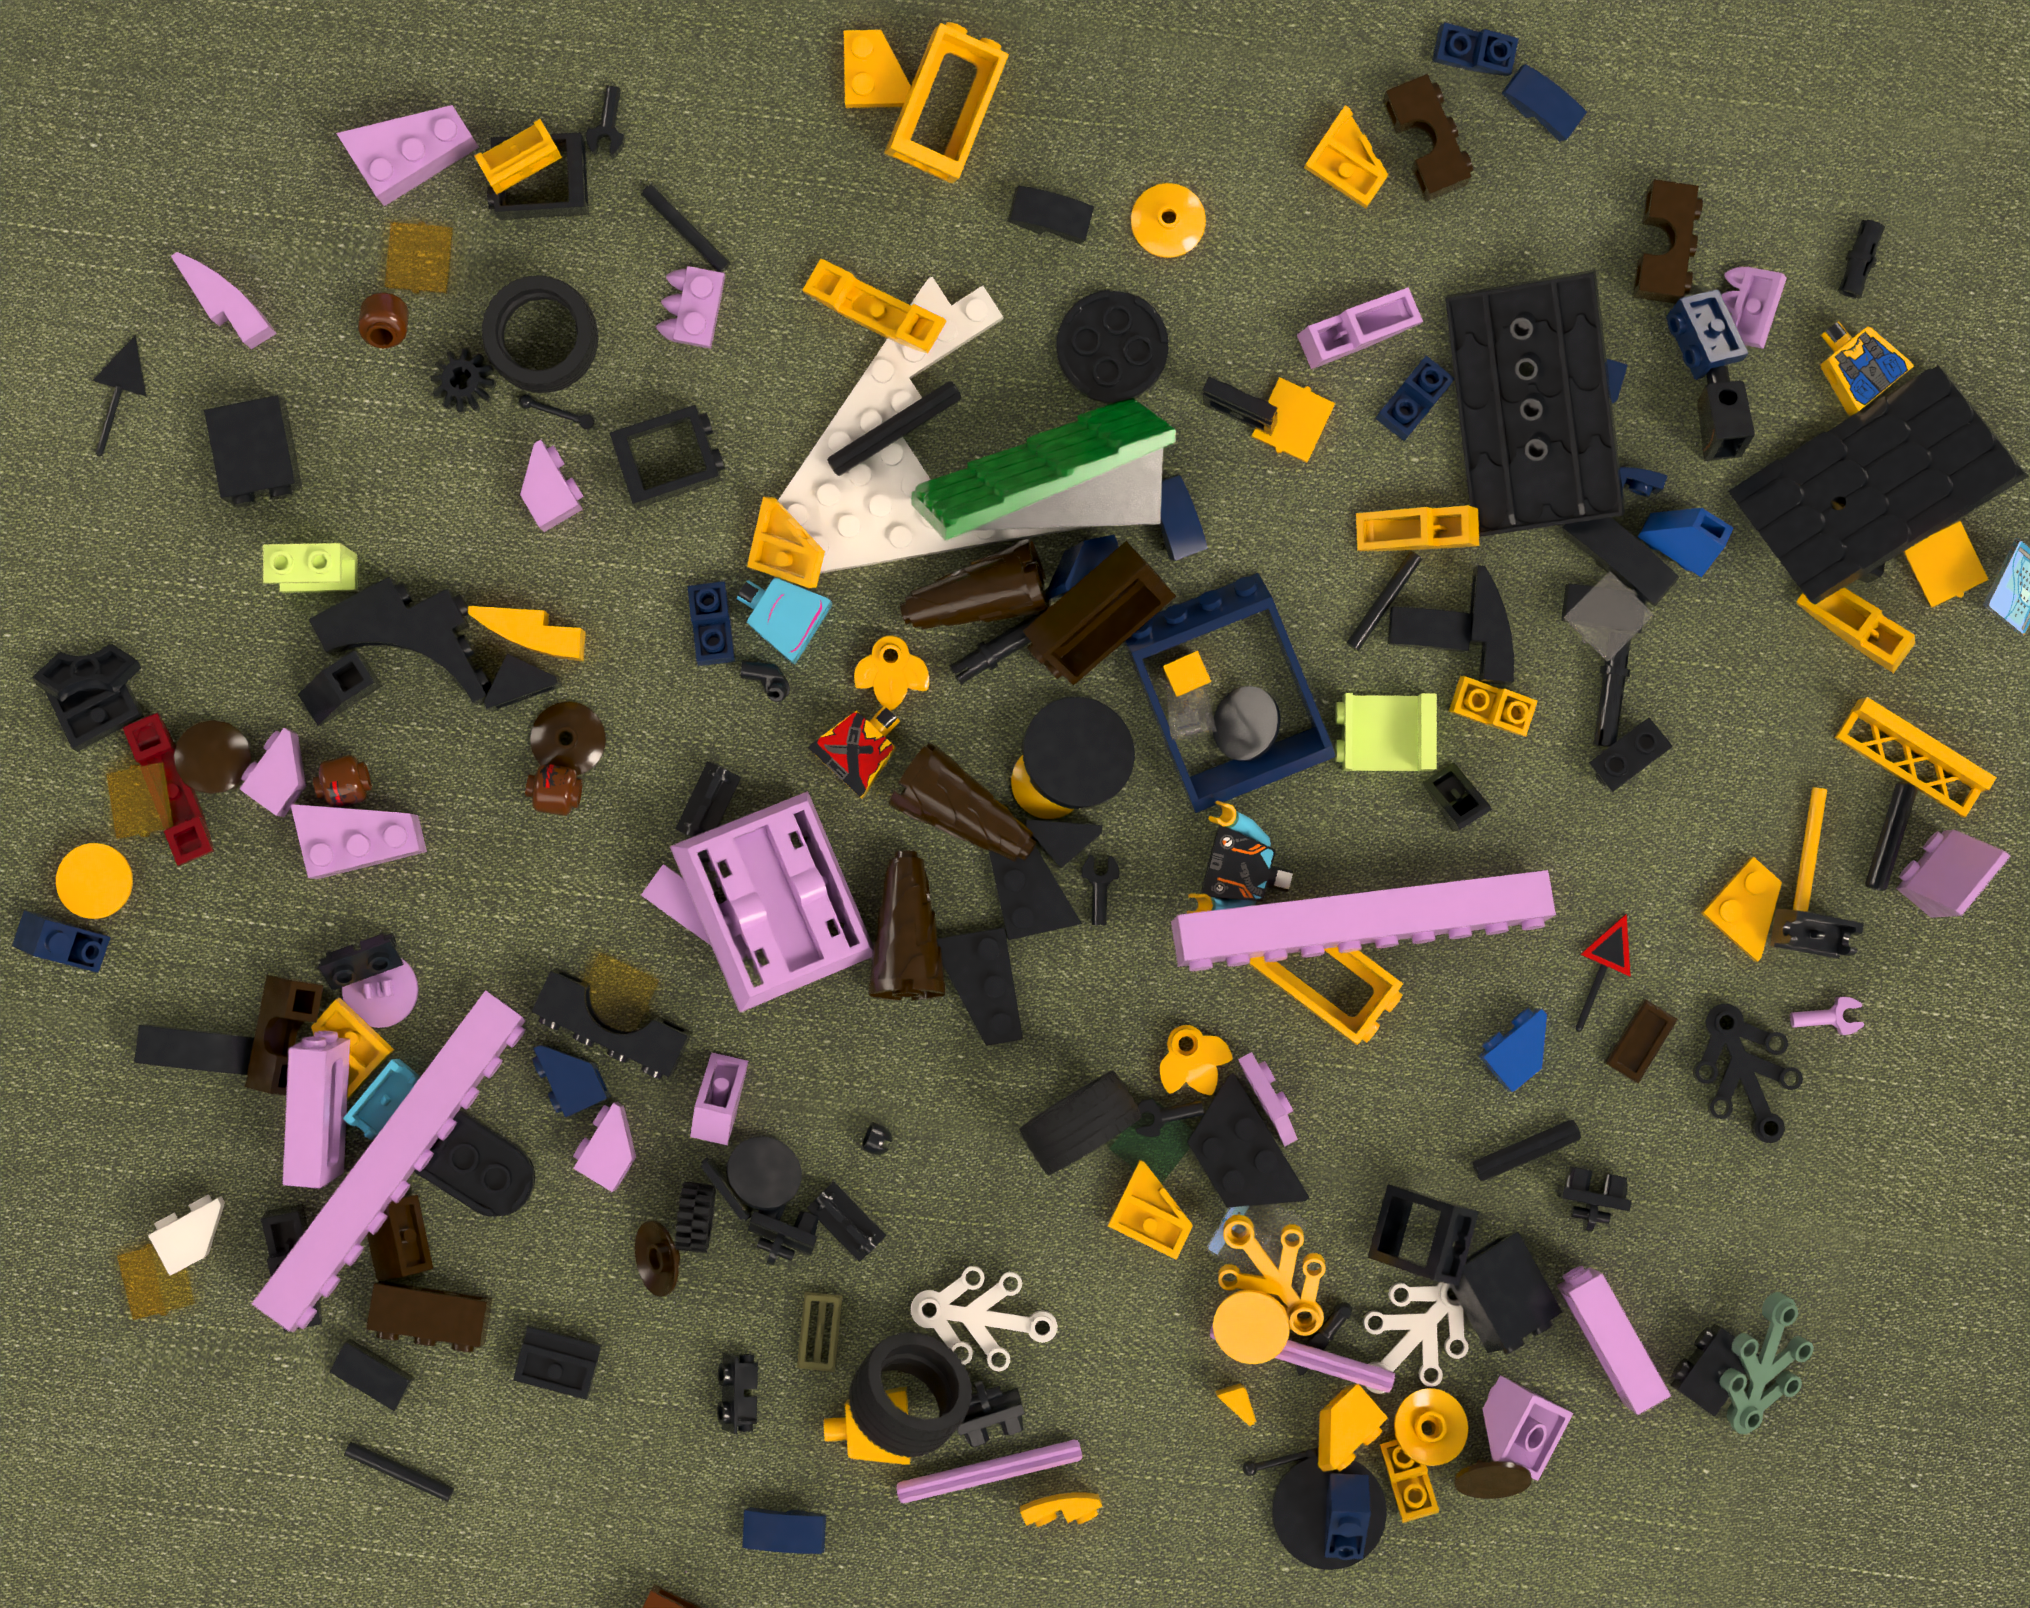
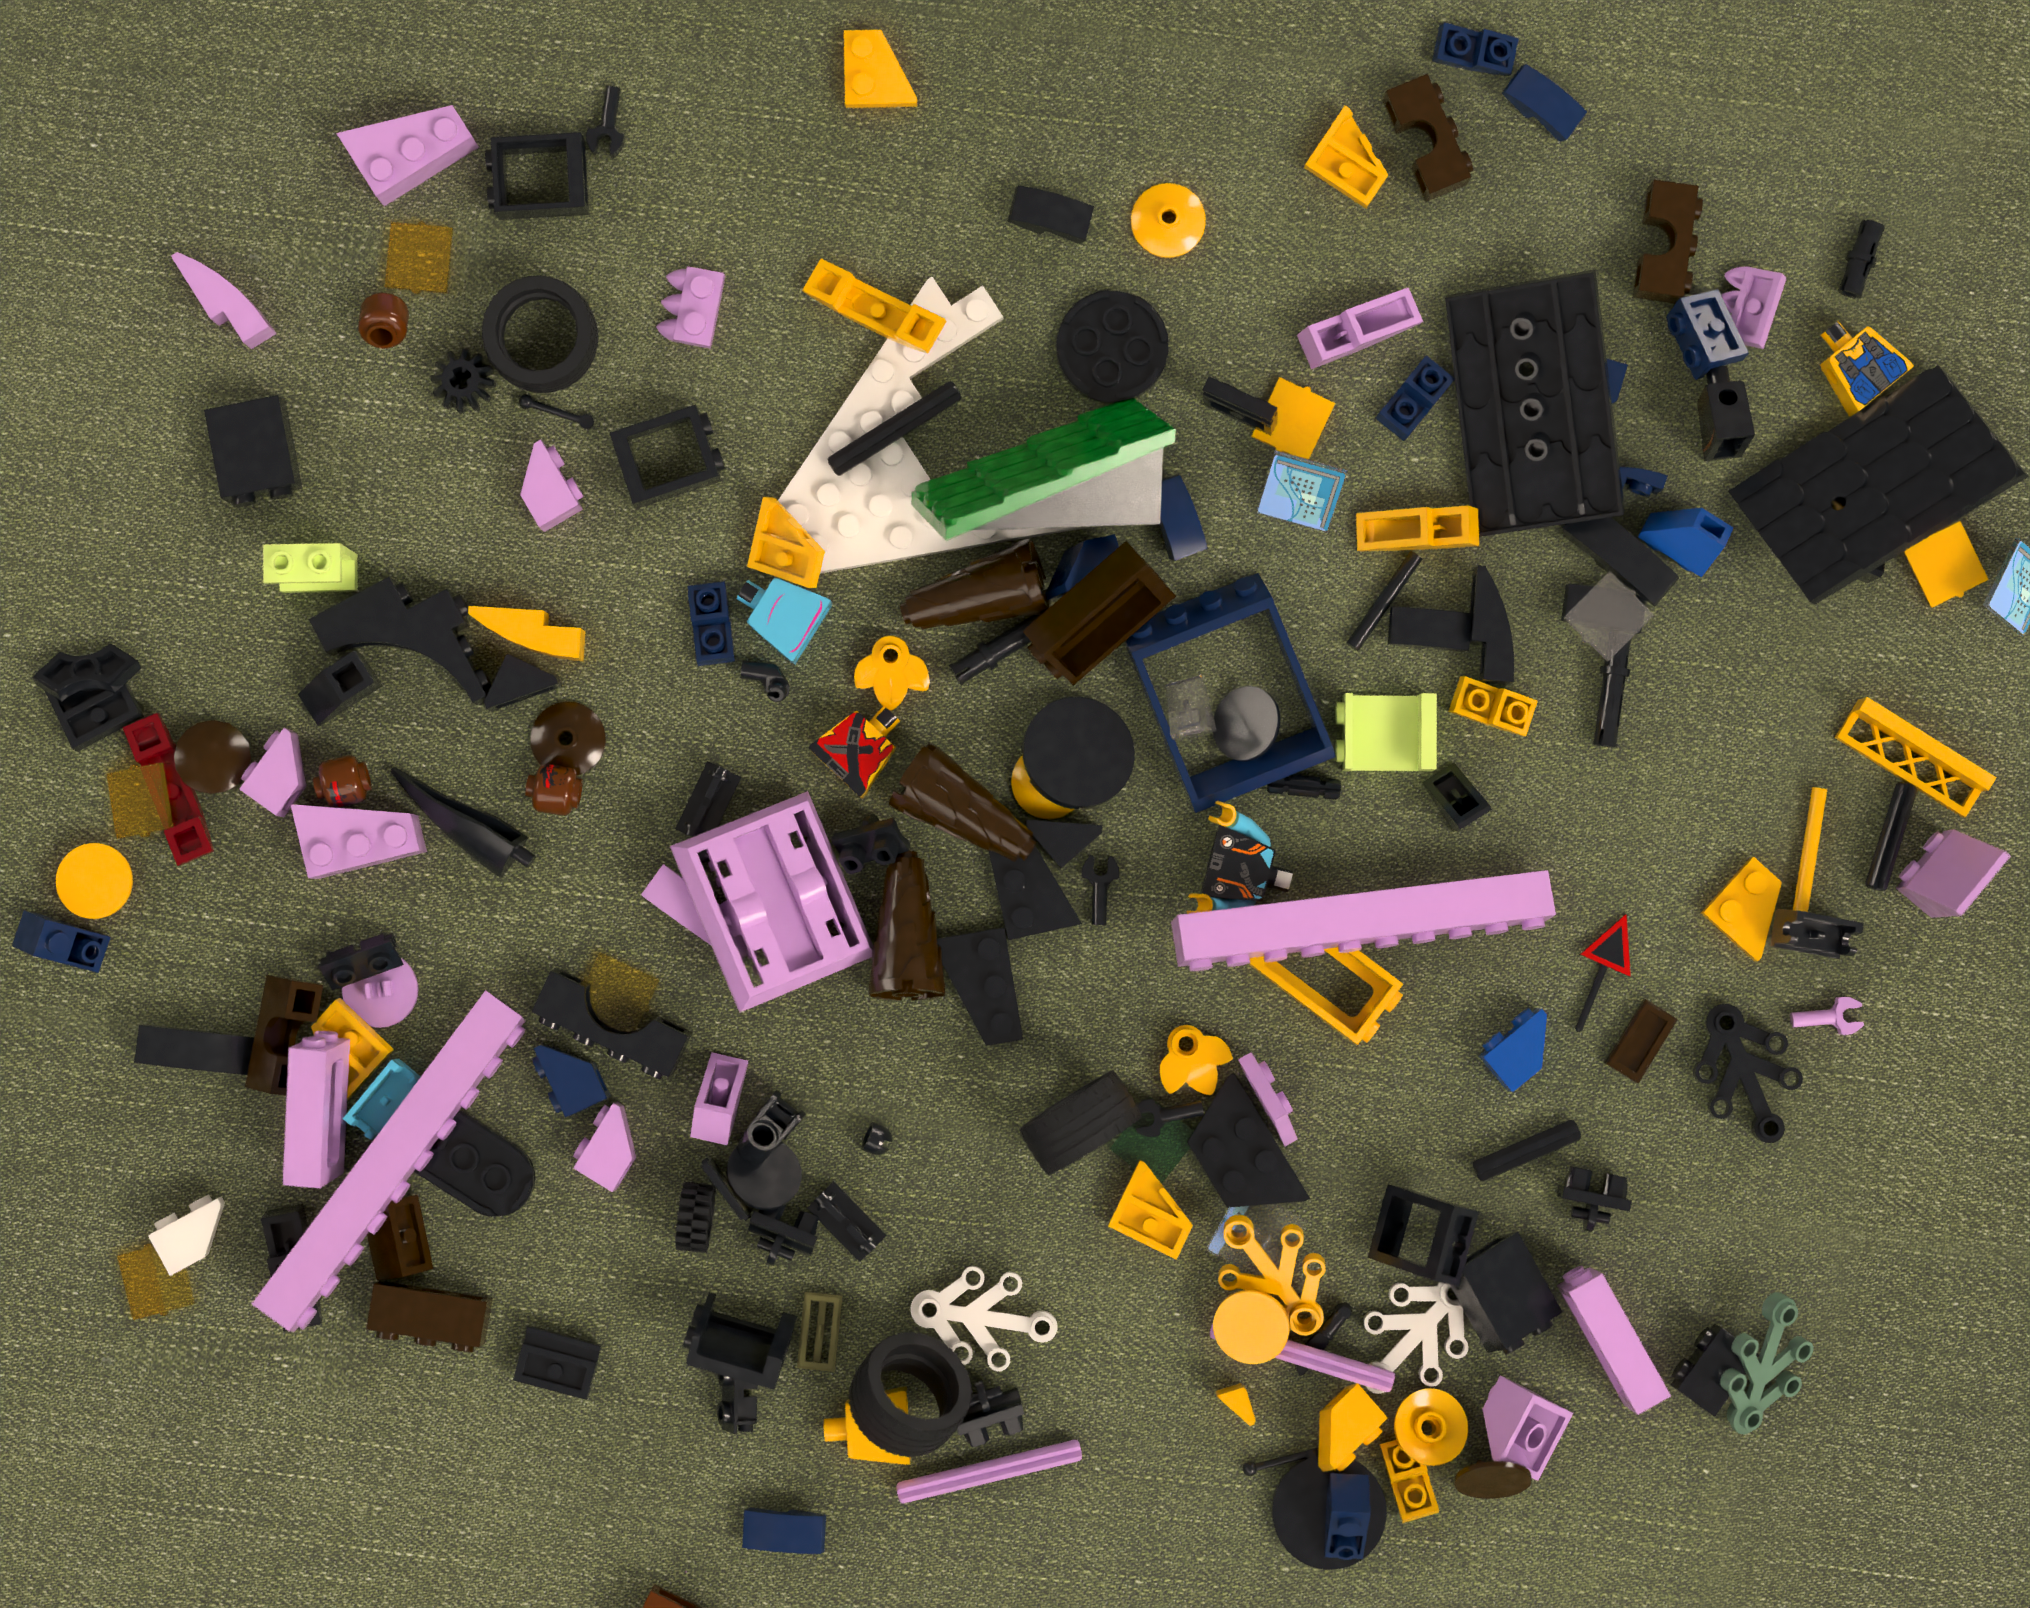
(122, 373): black piece -> none
(371, 1374): black slope -> none
(399, 1471): black bar -> none
(476, 832): none -> black piece
(518, 157): yellow hinge -> none
(657, 1258): dark brown dish -> none
(685, 228): black bar -> none
(737, 1346): none -> black panel
(772, 1125): none -> black piece
(870, 842): none -> black hips
(989, 63): yellow piece -> none
(1074, 1505): yellow slope -> none
(1186, 674): yellow slope -> none
(1301, 491): none -> piece
(1307, 787): none -> black axle
(1630, 755): black hinge -> none
(1862, 627): yellow slope -> none

